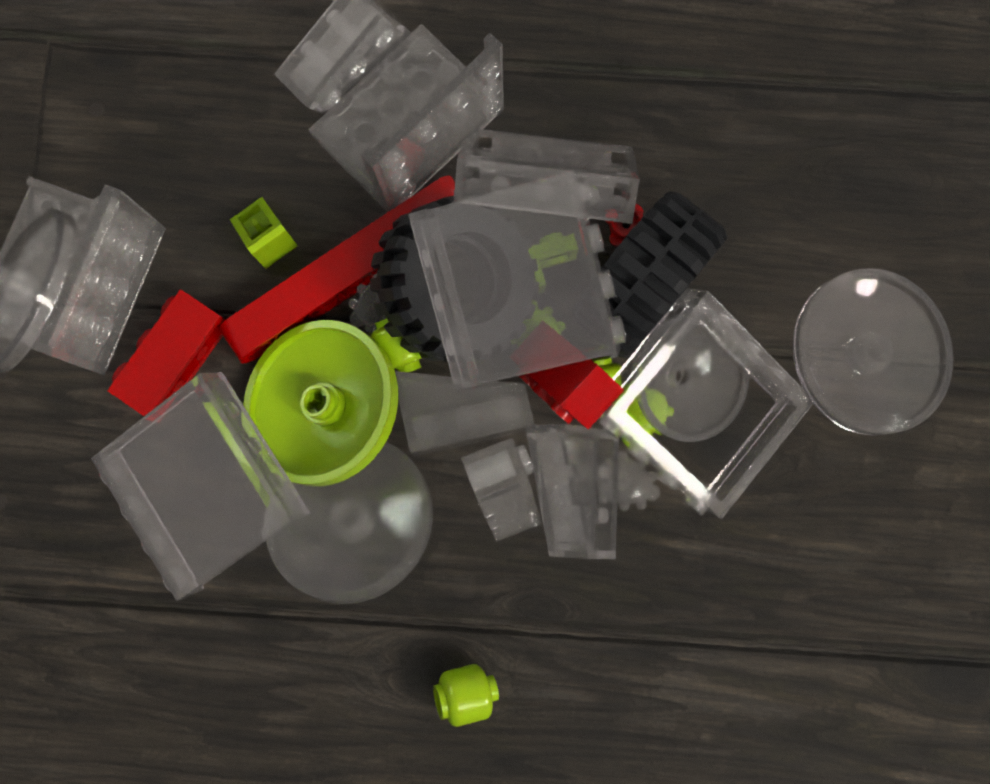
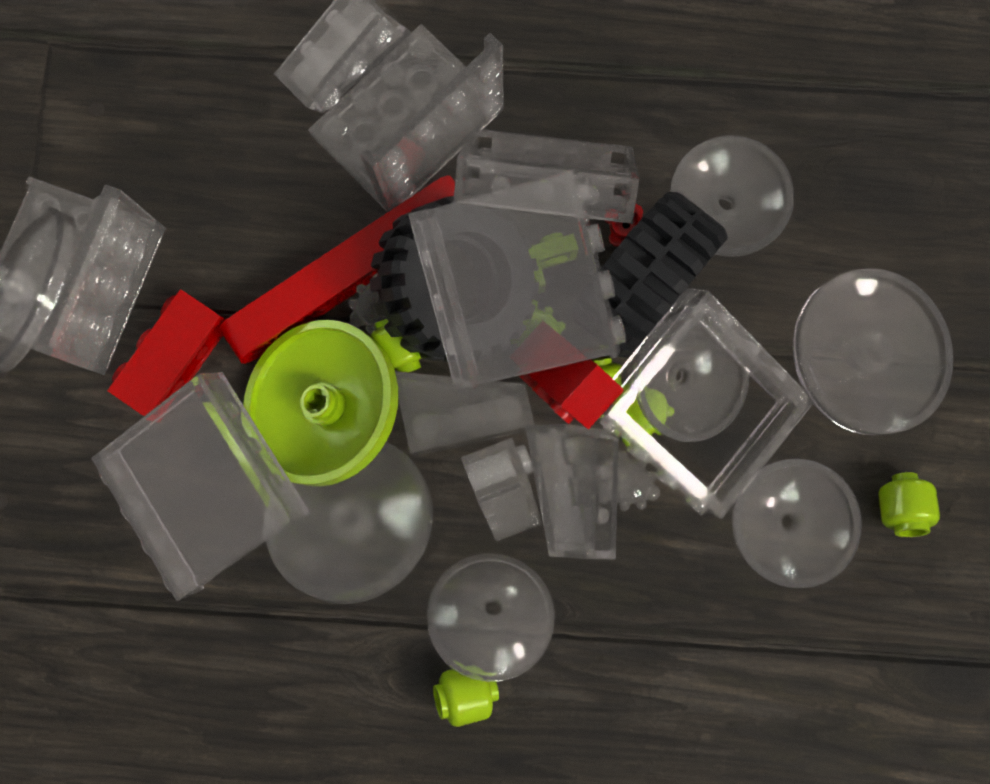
(263, 233): lime slope -> none
(486, 644): none -> clear dish
(747, 177): none -> clear dish
(823, 526): none -> clear dish
(909, 505): none -> lime head

